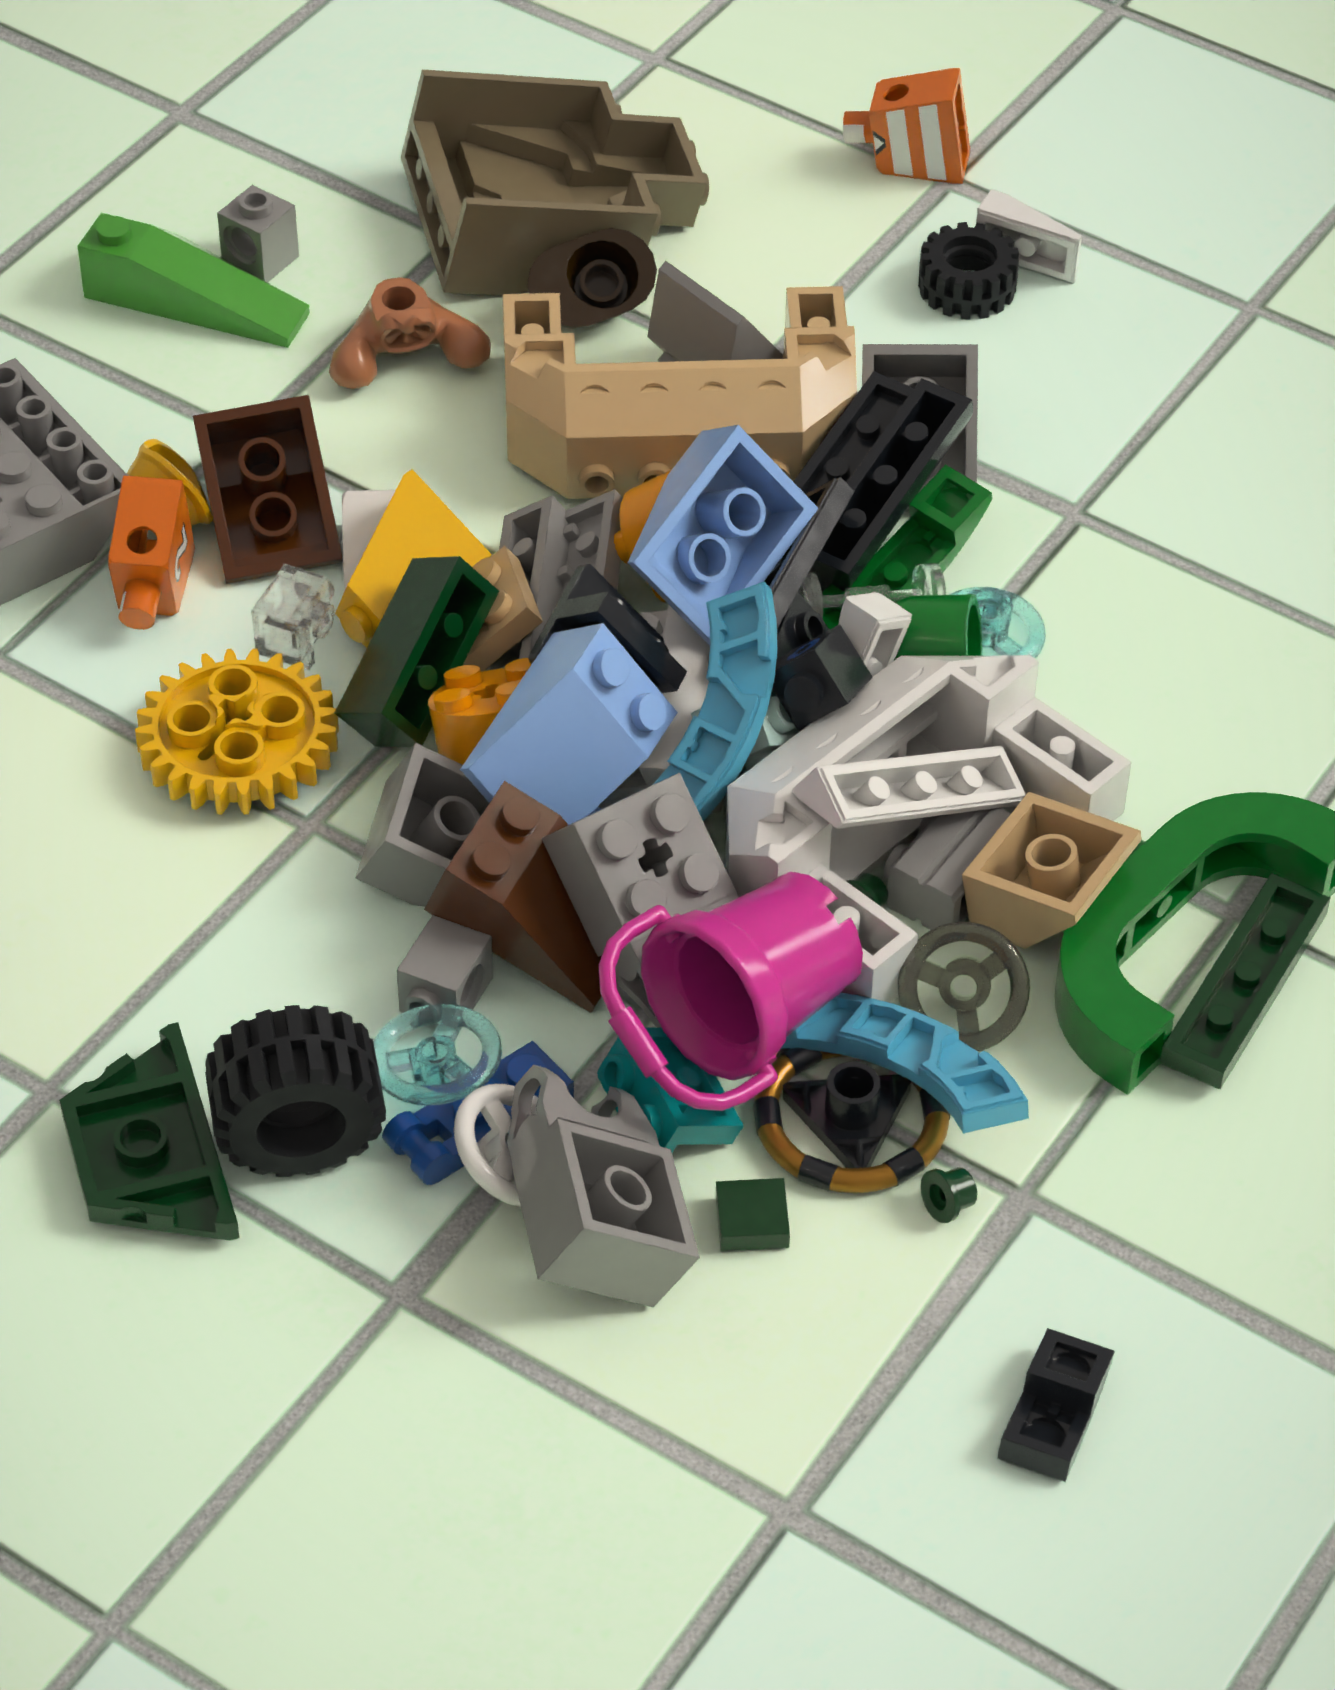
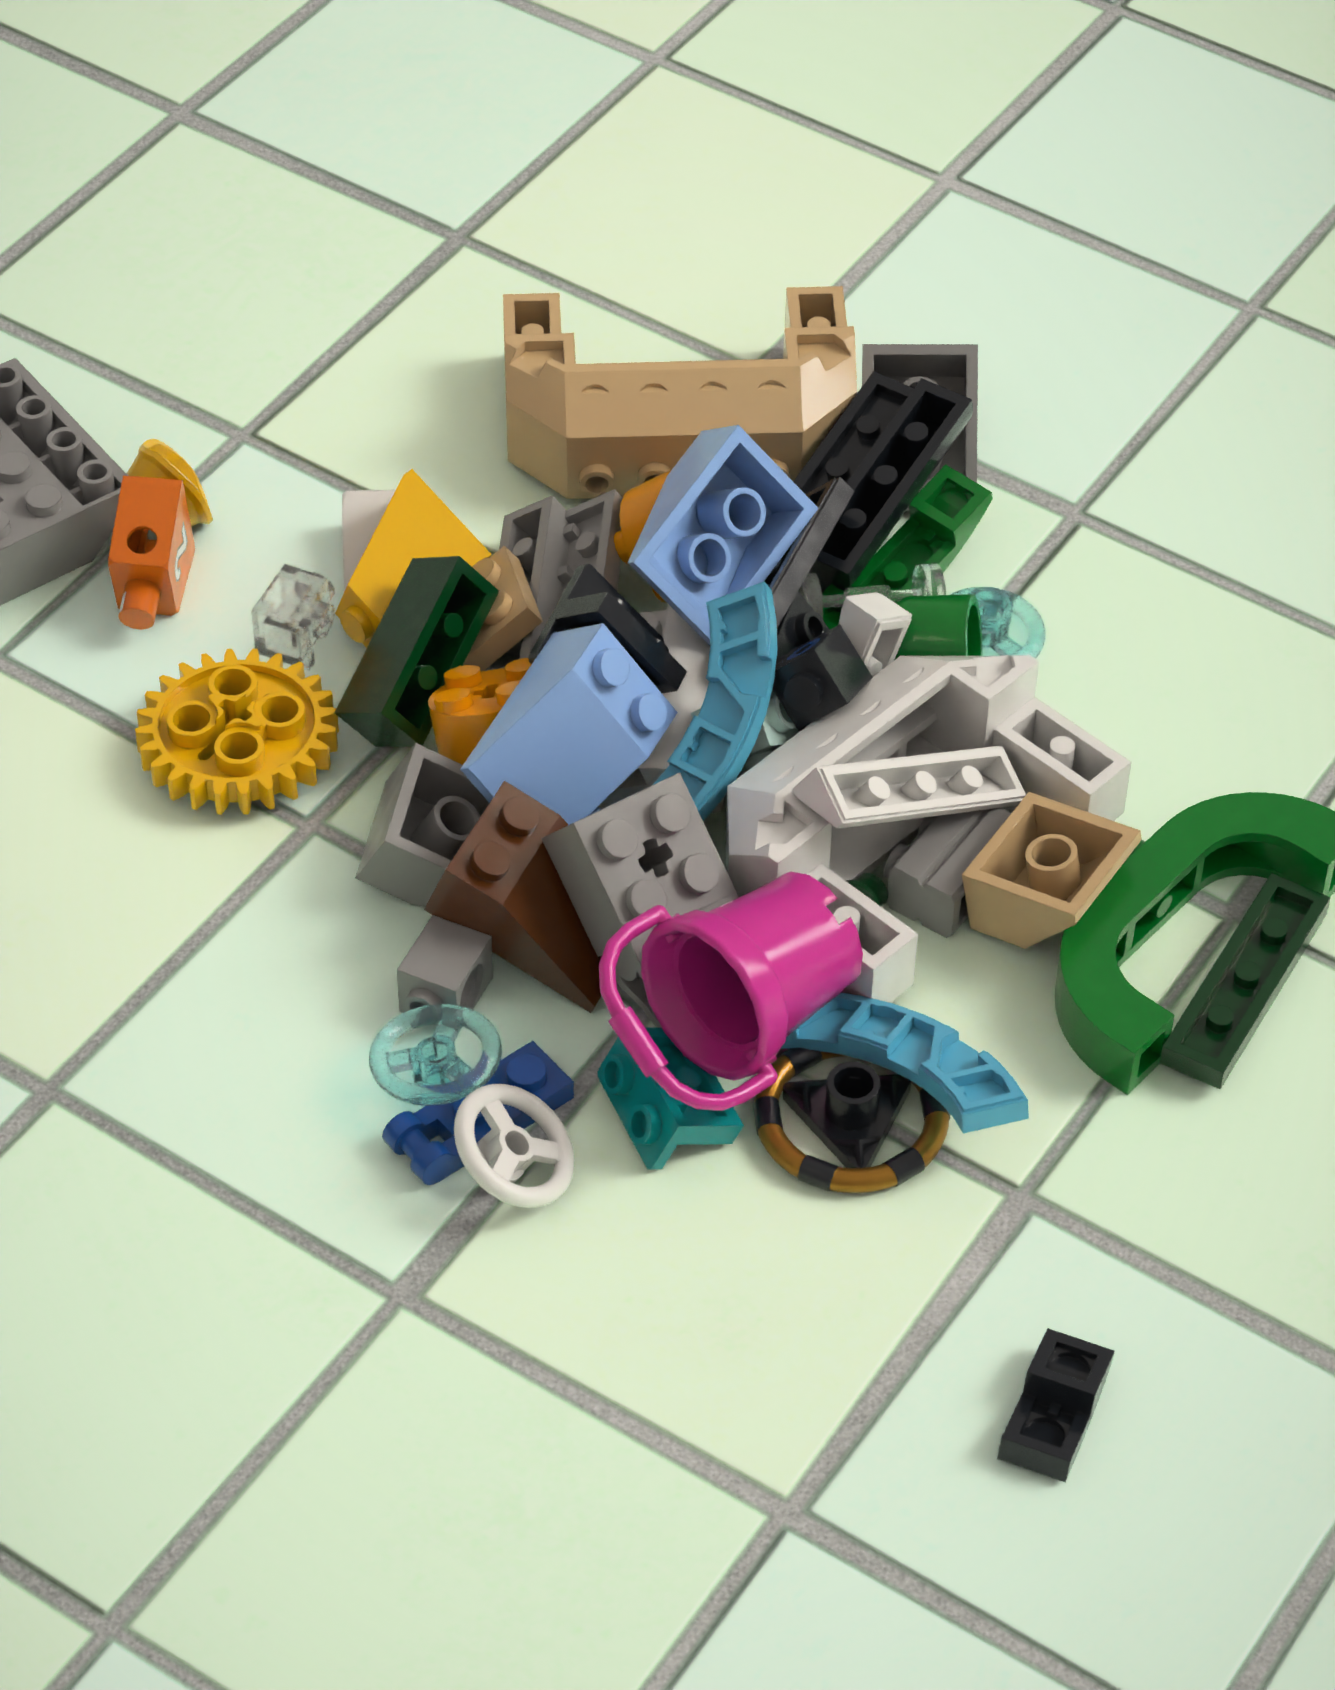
(148, 1146): dark green wing -> none
(181, 281): bright green wedge -> none
(259, 233): light grey brick -> none
(267, 488): reddish brown slope -> none
(294, 1091): black tyre -> none
(401, 321): nougat head -> none
(535, 163): dark tan panel -> none
(595, 276): dark brown piece -> none
(597, 1193): light grey brick -> none
(699, 326): light grey slope -> none
(752, 1214): dark green tile -> none
(916, 126): orange torso -> none
(947, 1193): dark green piece -> none
(978, 291): black tyre -> none
(1004, 957): clear smoke piece -> none
(1041, 241): white slope -> none

